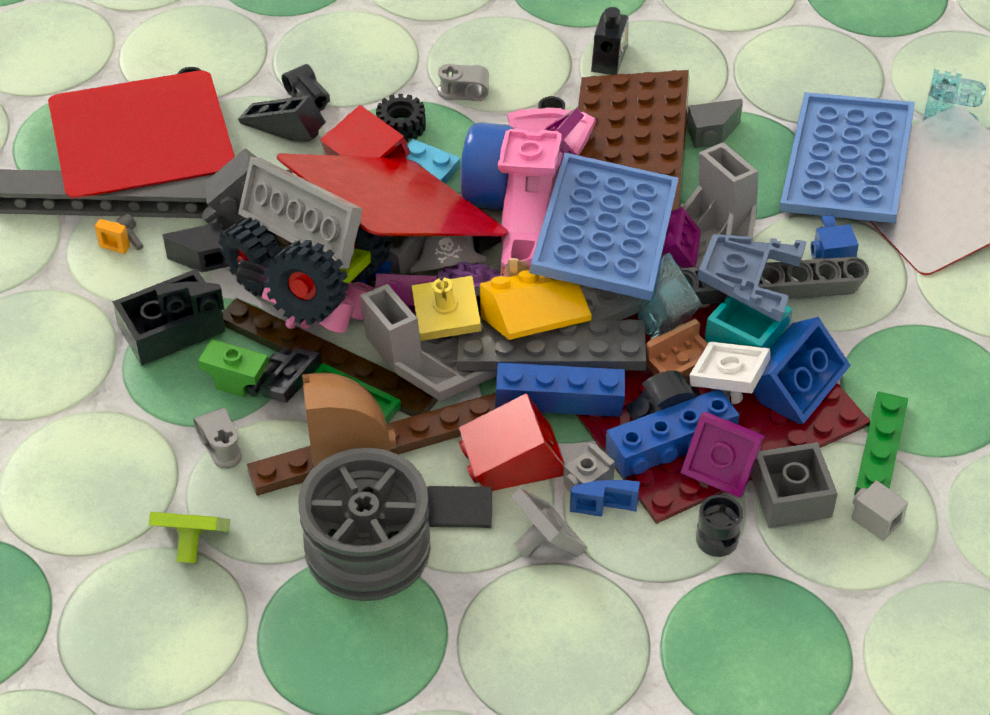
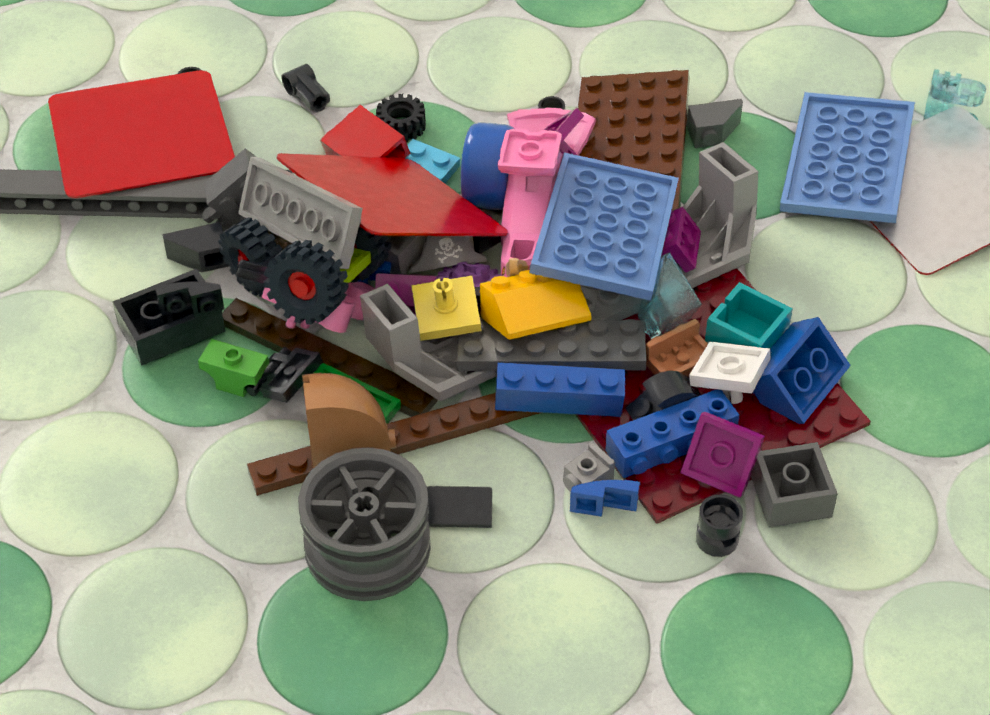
(112, 236): light orange plate -> none
(128, 221): dark grey hand -> none
(189, 529): lime tile -> none
(219, 437): light grey piece -> none
(288, 118): black slope -> none
(465, 83): light grey piece -> none
(511, 446): slope -> none
(546, 526): light grey tile -> none
(610, 30): black torso -> none
(737, 265): sand blue wing -> none
(809, 274): dark grey beam -> none
(833, 240): blue brick -> none
(879, 510): light grey brick -> none
(882, 441): green plate -> none

